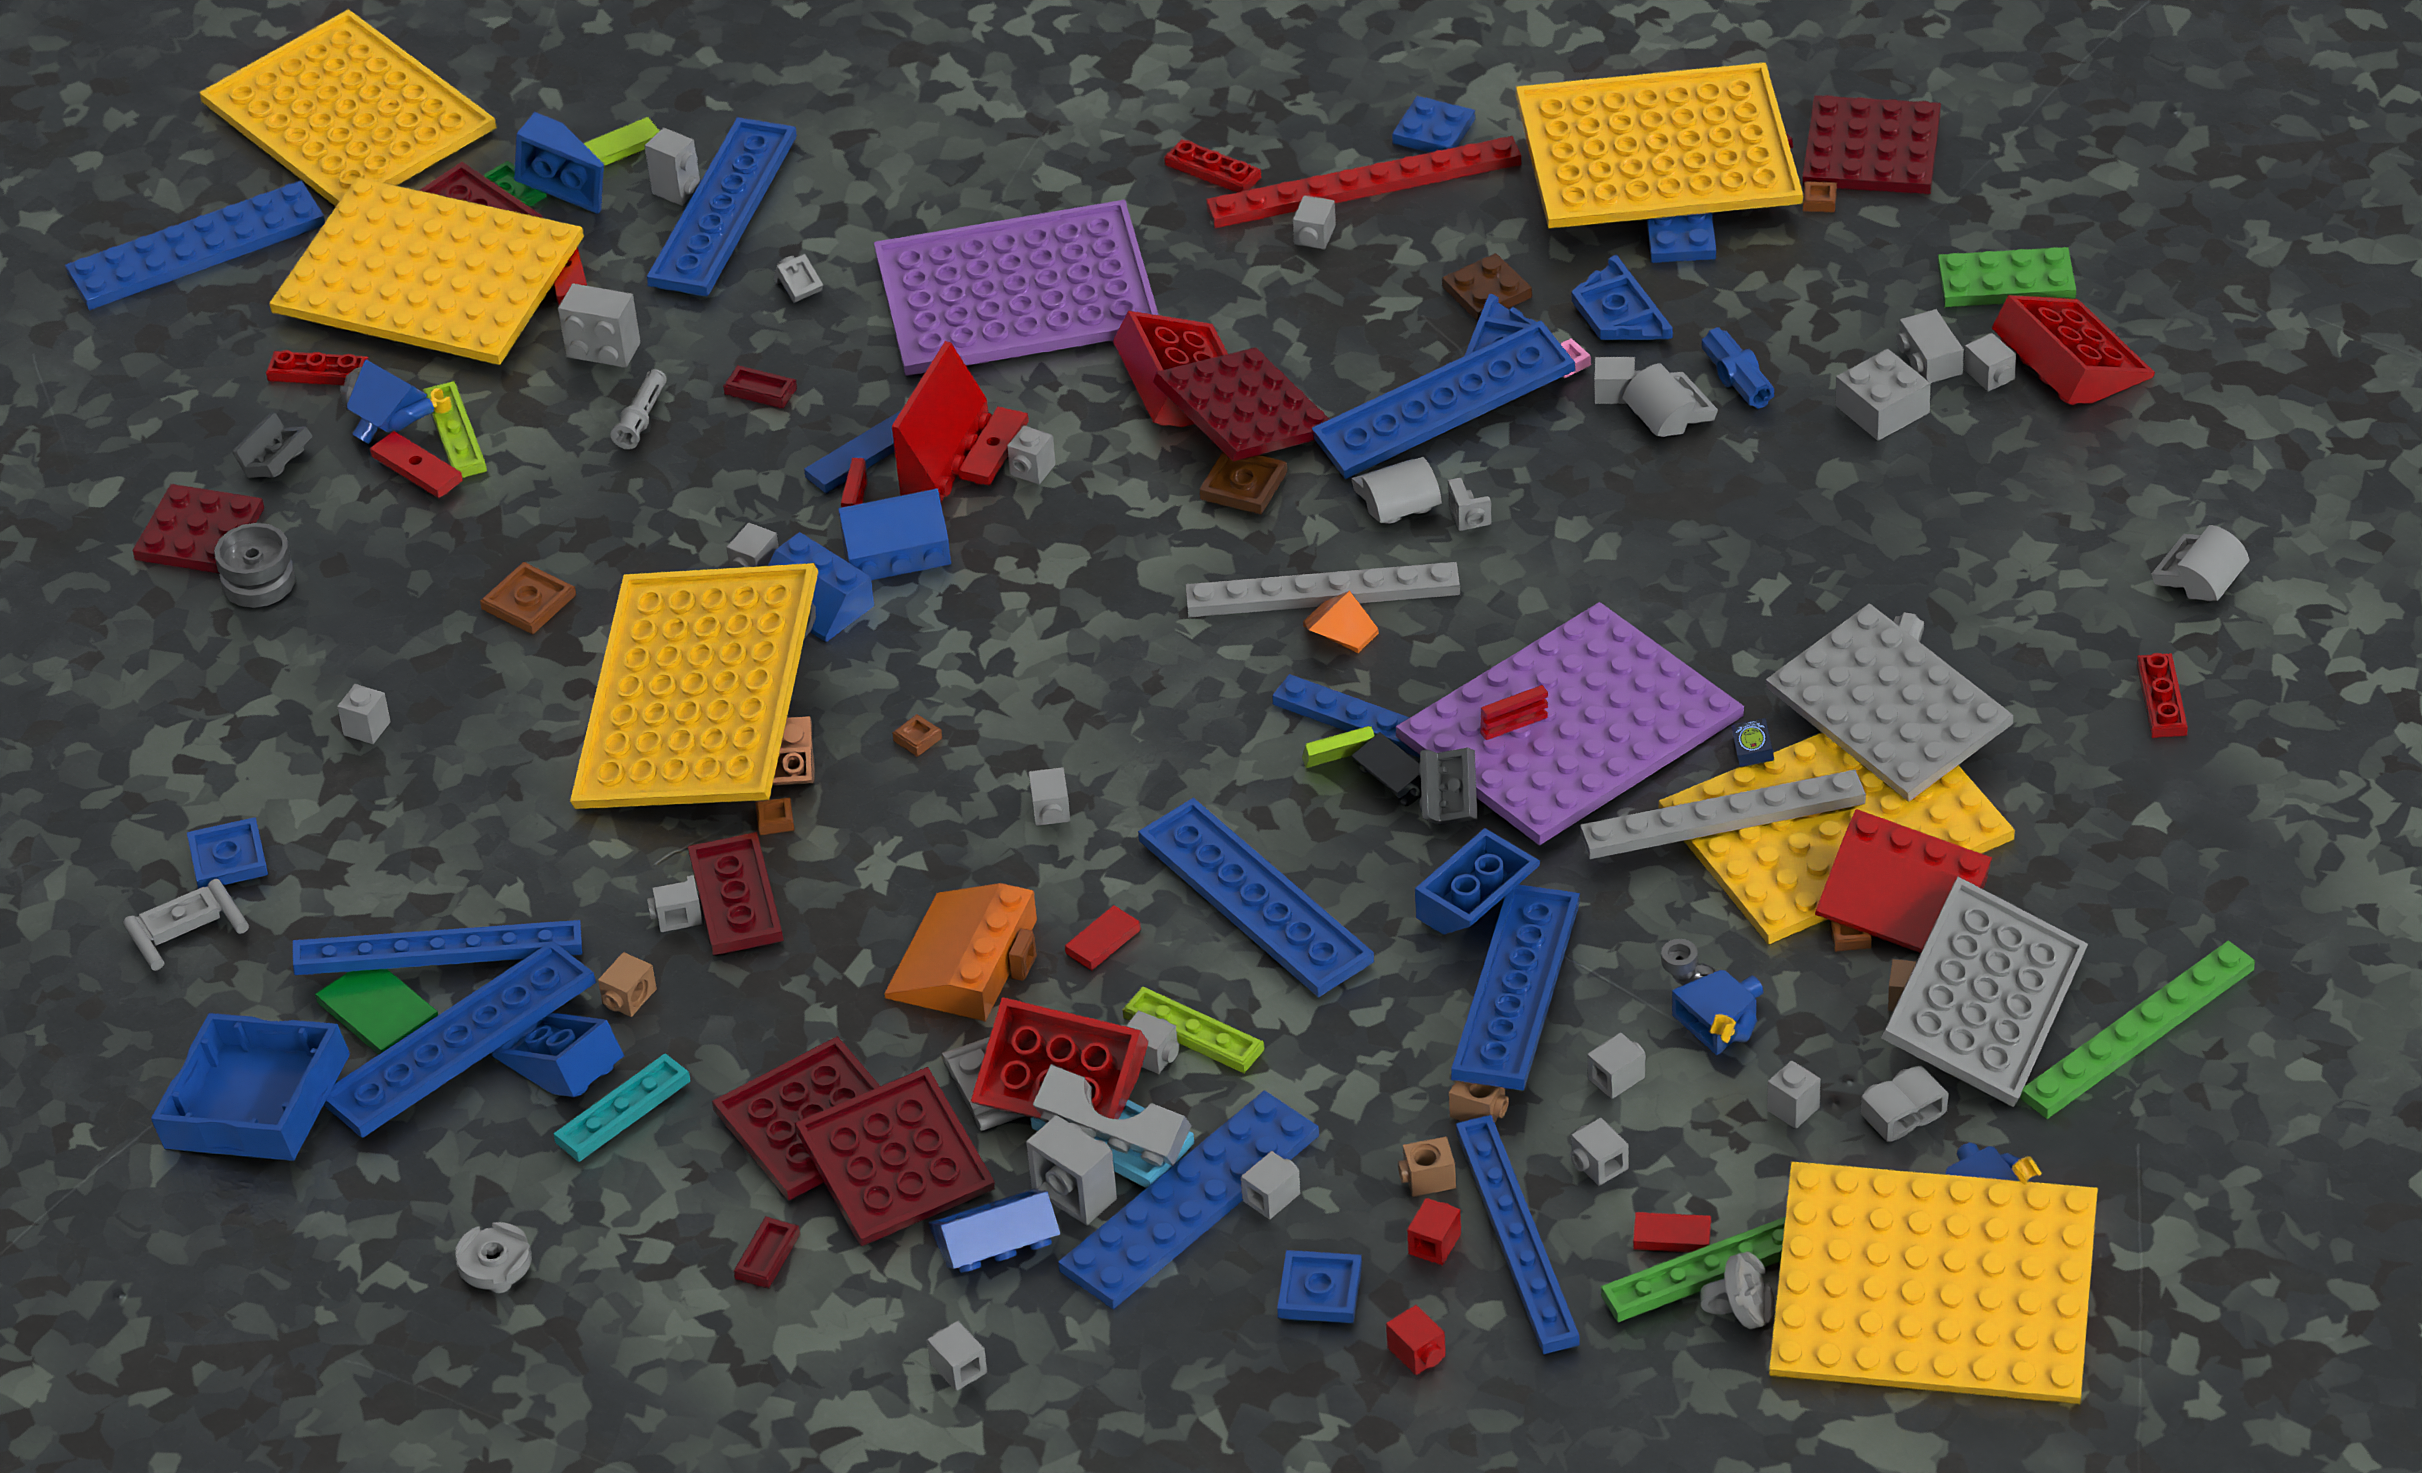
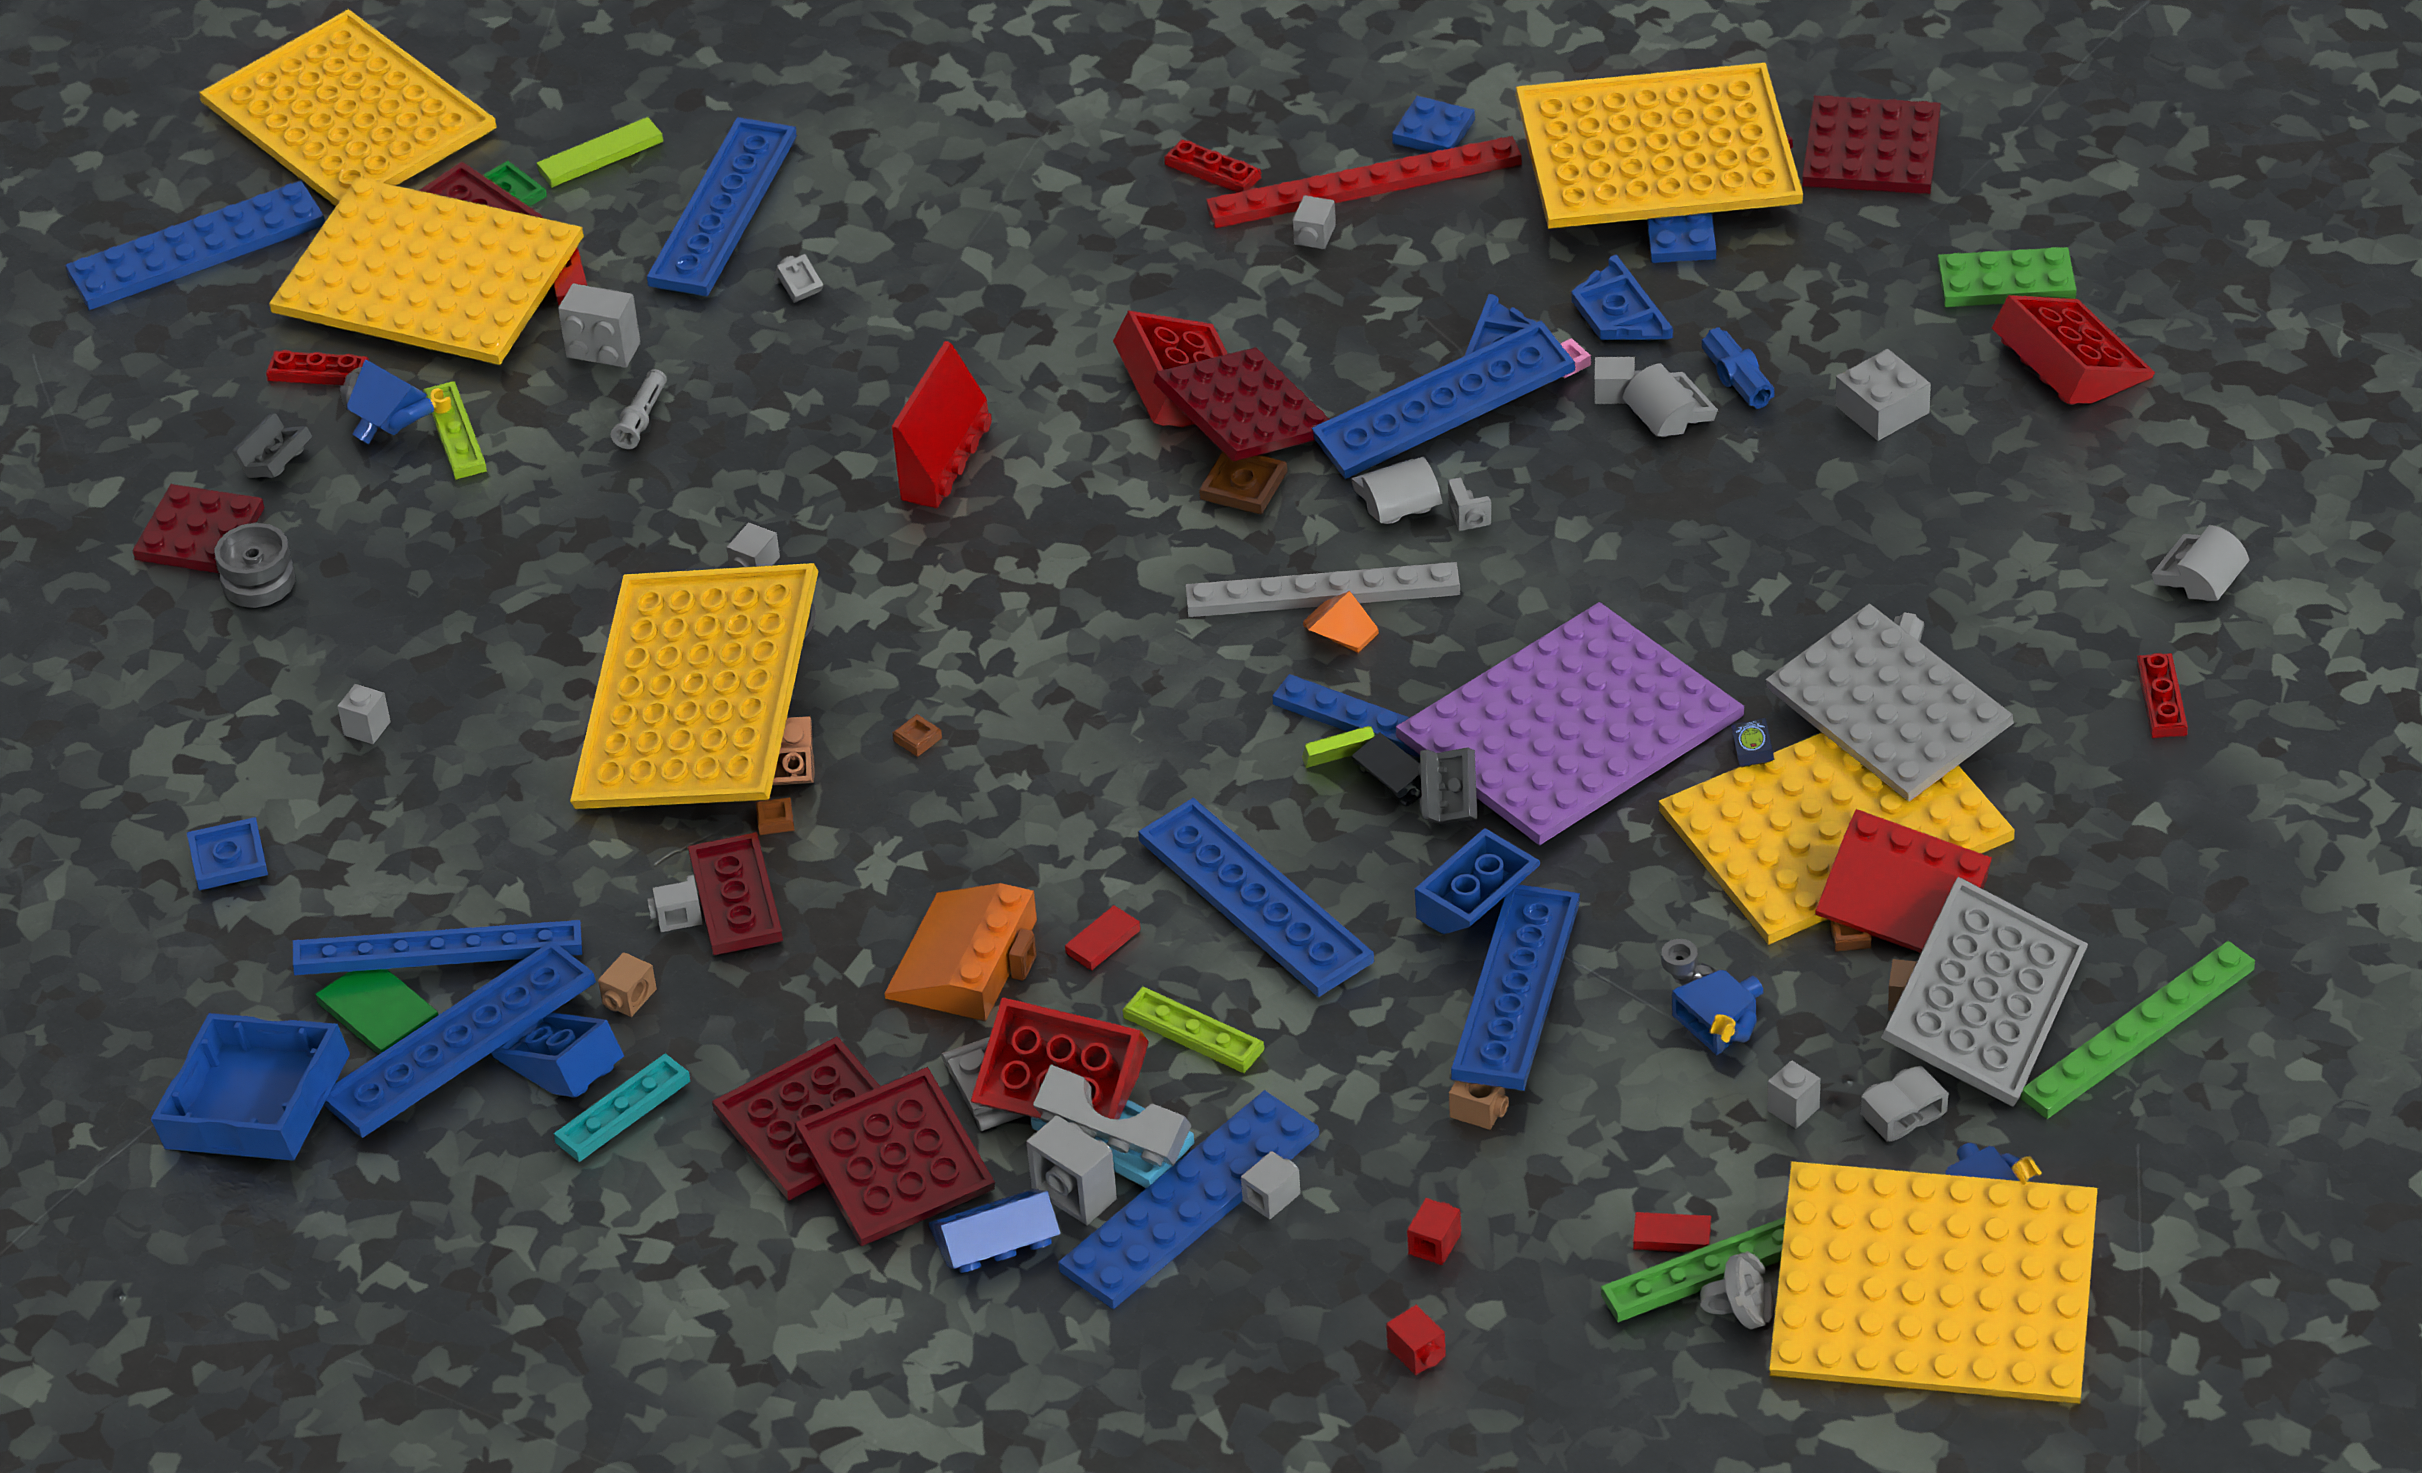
(181, 917): light grey plate -> none
(416, 464): red tile -> none
(493, 1273): light grey plate -> none
(528, 598): dark orange tile -> none
(558, 163): blue slope -> none
(672, 166): light grey brick -> none
(760, 386): dark red tile -> none
(767, 1252): dark red tile -> none
(840, 589): blue slope -> none
(855, 484): red tile -> none
(871, 445): blue tile -> none
(895, 534): blue slope -> none
(957, 1355): light grey brick -> none
(991, 446): red tile -> none
(1014, 285): medium lavender plate -> none
(1031, 454): light grey brick -> none
(1049, 796): light grey brick -> none
(1162, 1040): light grey brick -> none
(1319, 1286): blue plate -> none
(1428, 1166): medium nougat brick -> none
(1487, 276): reddish brown plate -> none
(1514, 712): red tile -> none
(1517, 1235): blue plate -> none
(1599, 1151): light grey brick -> none
(1616, 1065): light grey brick -> none
(1722, 814): light grey plate -> none
(1819, 196): dark orange tile -> none
(1930, 346): light grey brick -> none
(1990, 362): light grey brick -> none

